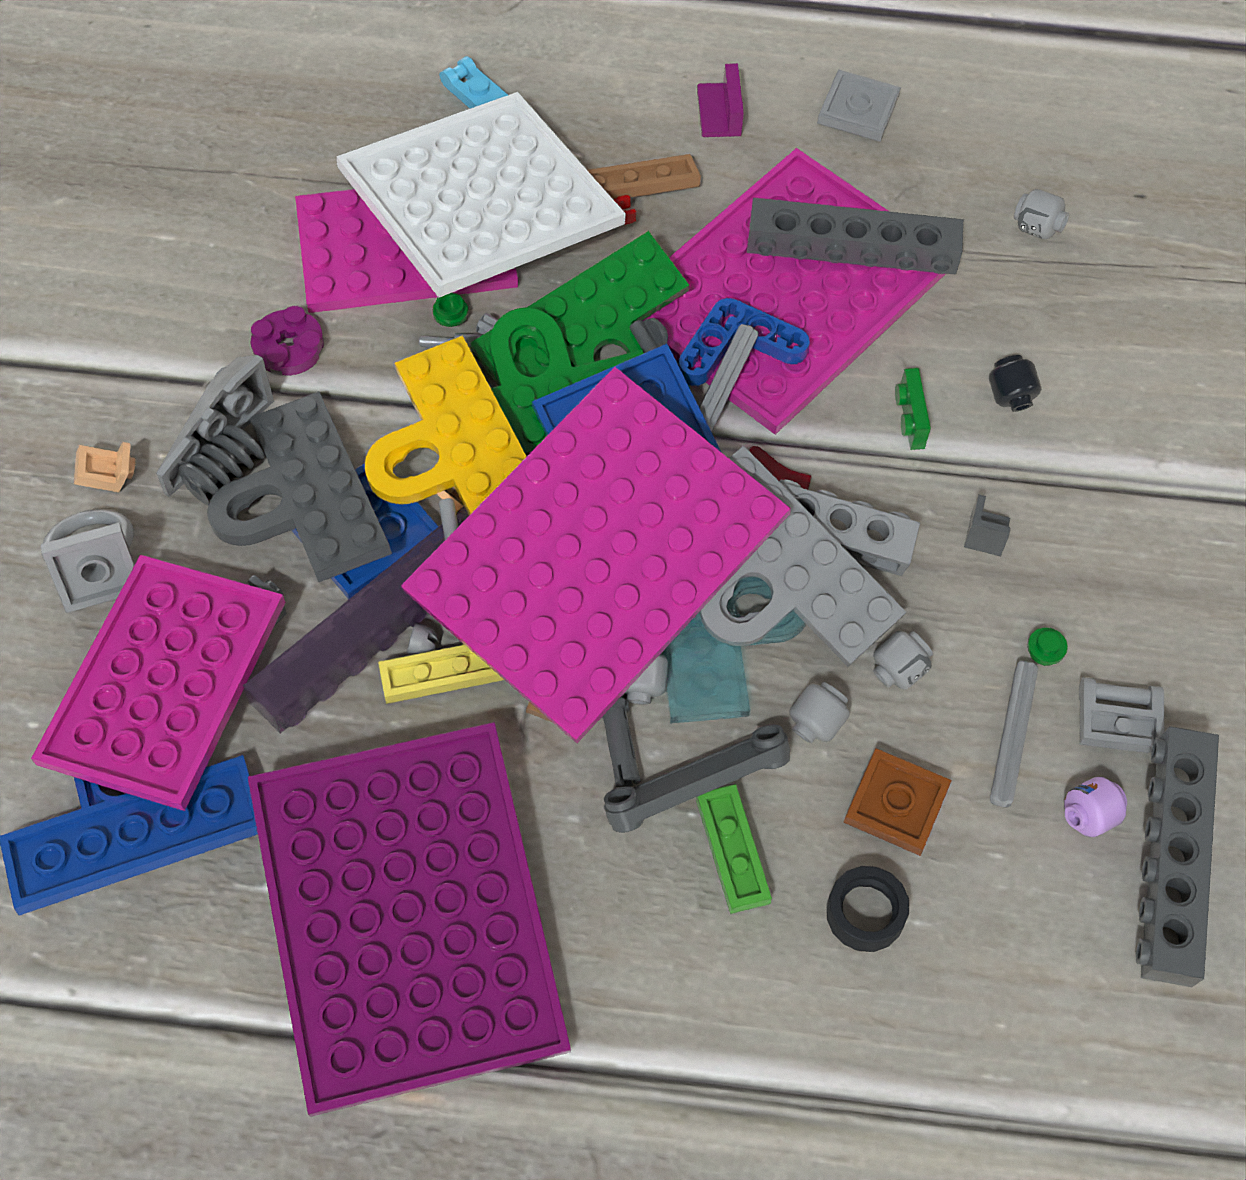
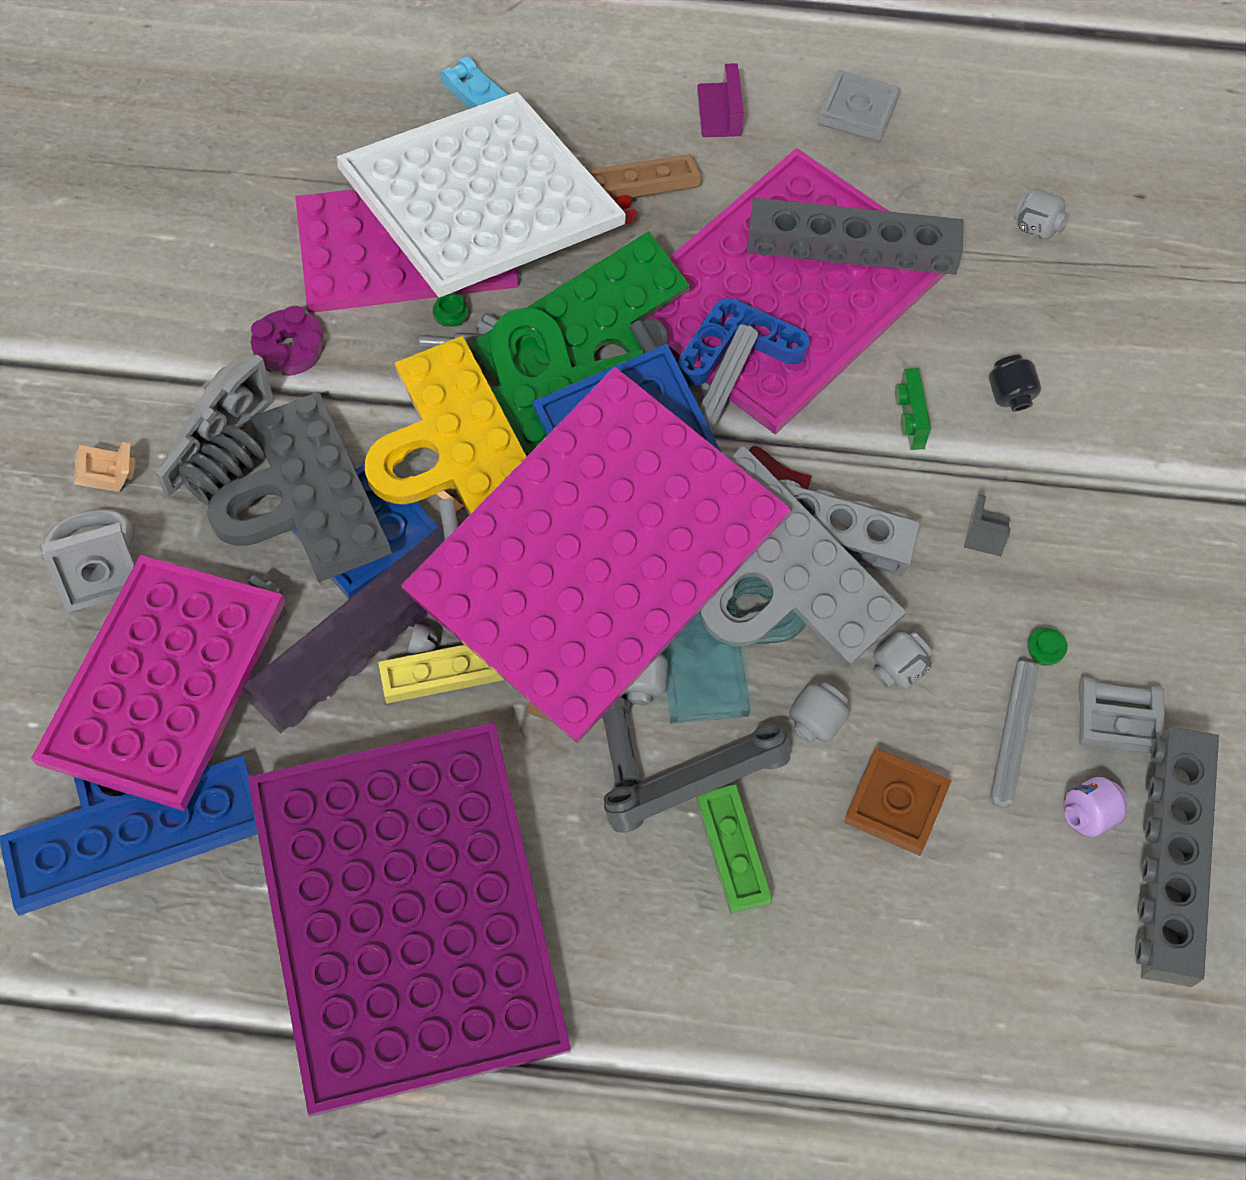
(882, 881): black tyre -> none

